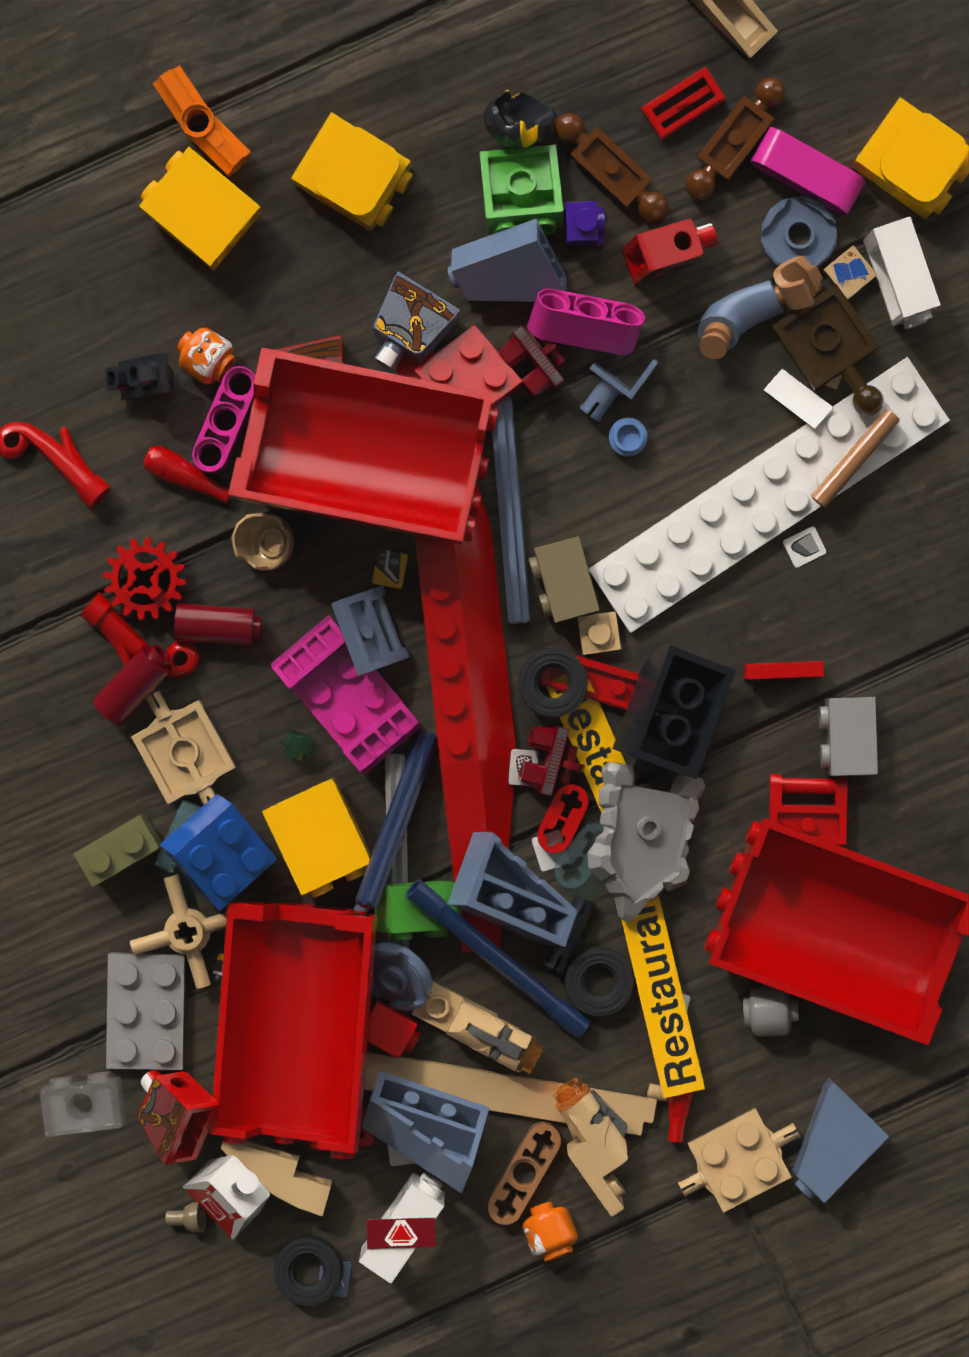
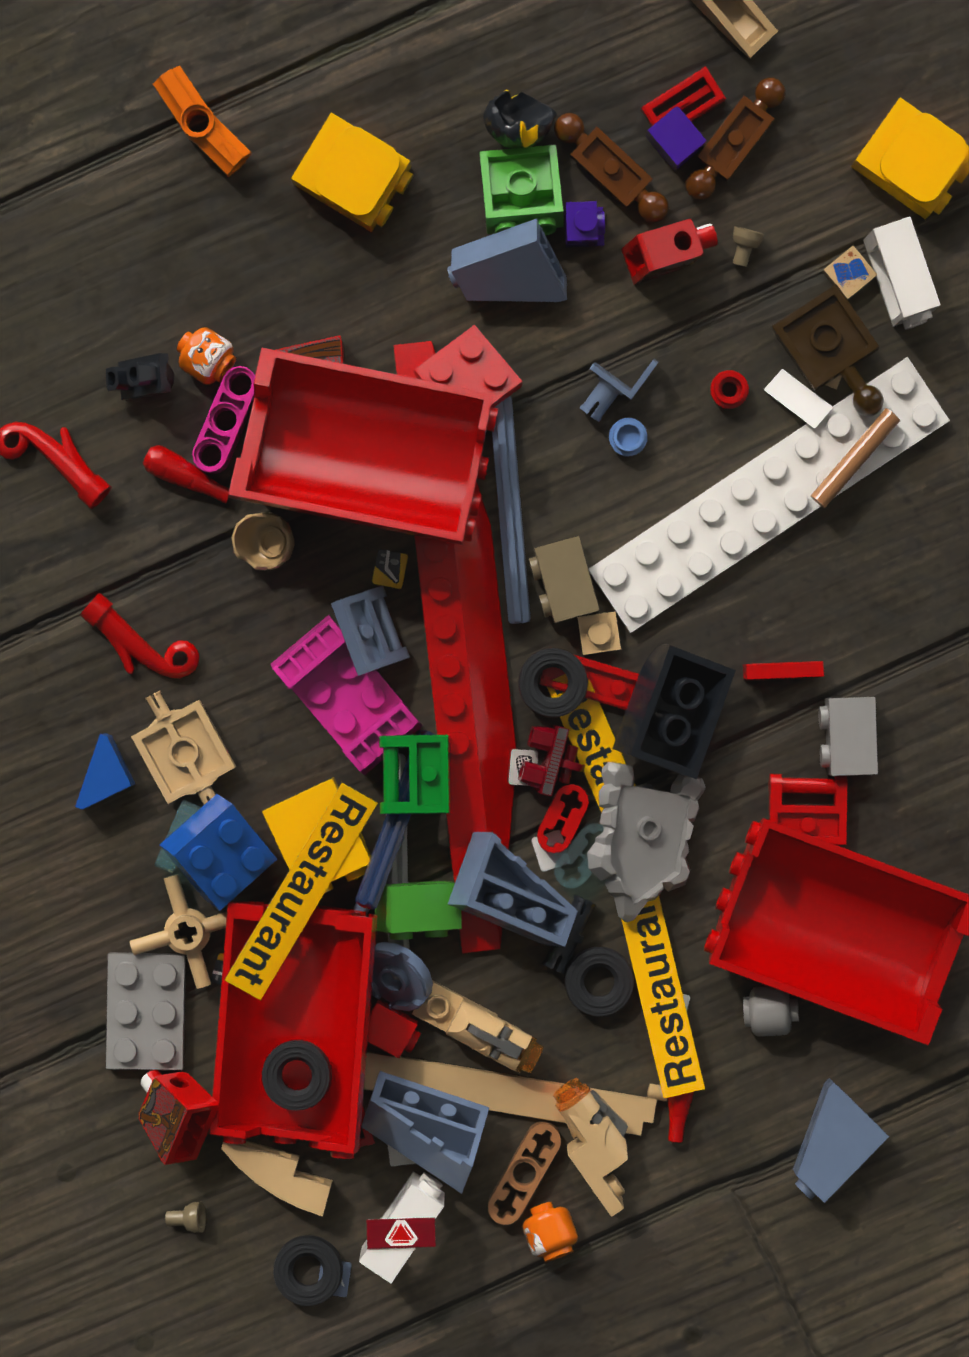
(64, 1118): clear brick -> none
(105, 774): none -> blue slope
(118, 849): olive brick -> none
(133, 684): dark red brick -> none
(134, 565): red gear -> none
(199, 207): yellow brick -> none
(216, 625): dark red brick -> none
(228, 1193): white torso -> none
(280, 1092): none -> black tyre
(298, 745): clear green plate -> none
(301, 891): none -> yellow sticker
(411, 322): torso -> none
(427, 774): none -> green plate
(436, 908): dark blue piece -> none
(545, 375): dark red hips -> none
(585, 321): dark pink beam -> none
(675, 138): none -> dark purple panel
(737, 380): none -> red plate
(739, 1160): tan plate -> none
(741, 310): piece -> none
(745, 240): none -> dark tan piece
(803, 212): sand blue tile -> none
(804, 547): white sticker -> none
(808, 171): dark pink beam -> none

